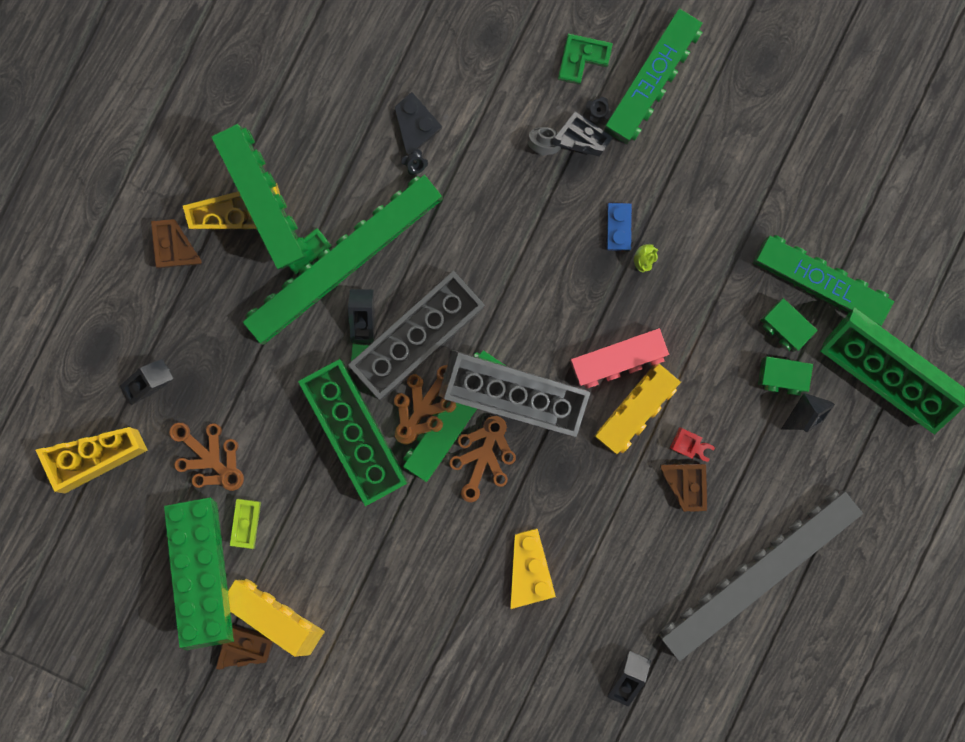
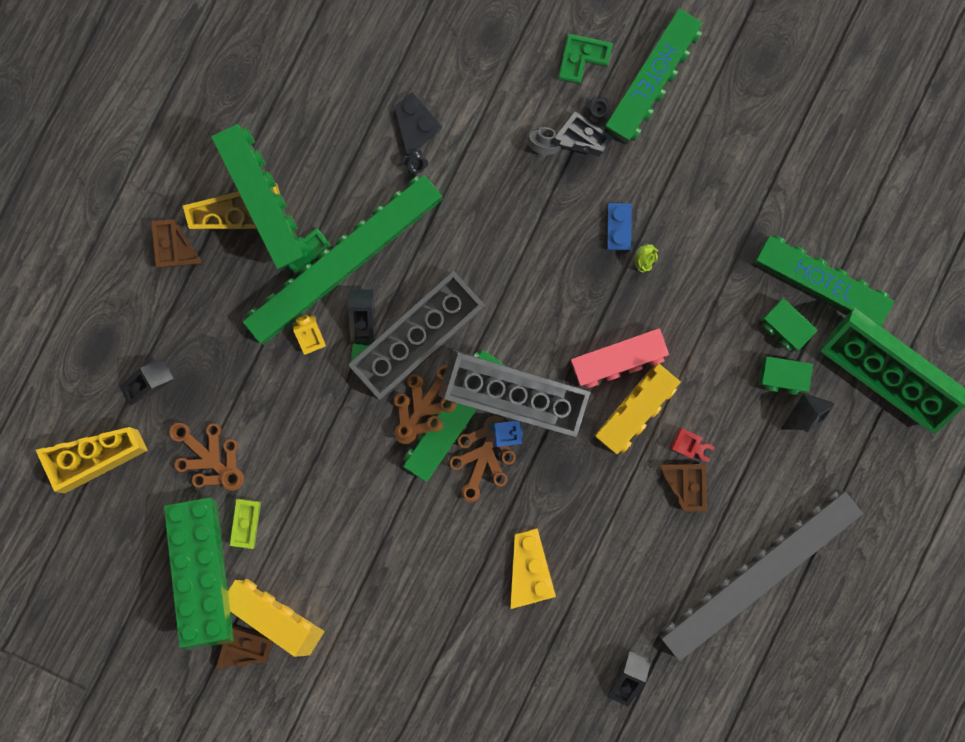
(308, 334): none -> yellow bracket
(353, 432): green brick -> none
(506, 433): none -> blue bracket

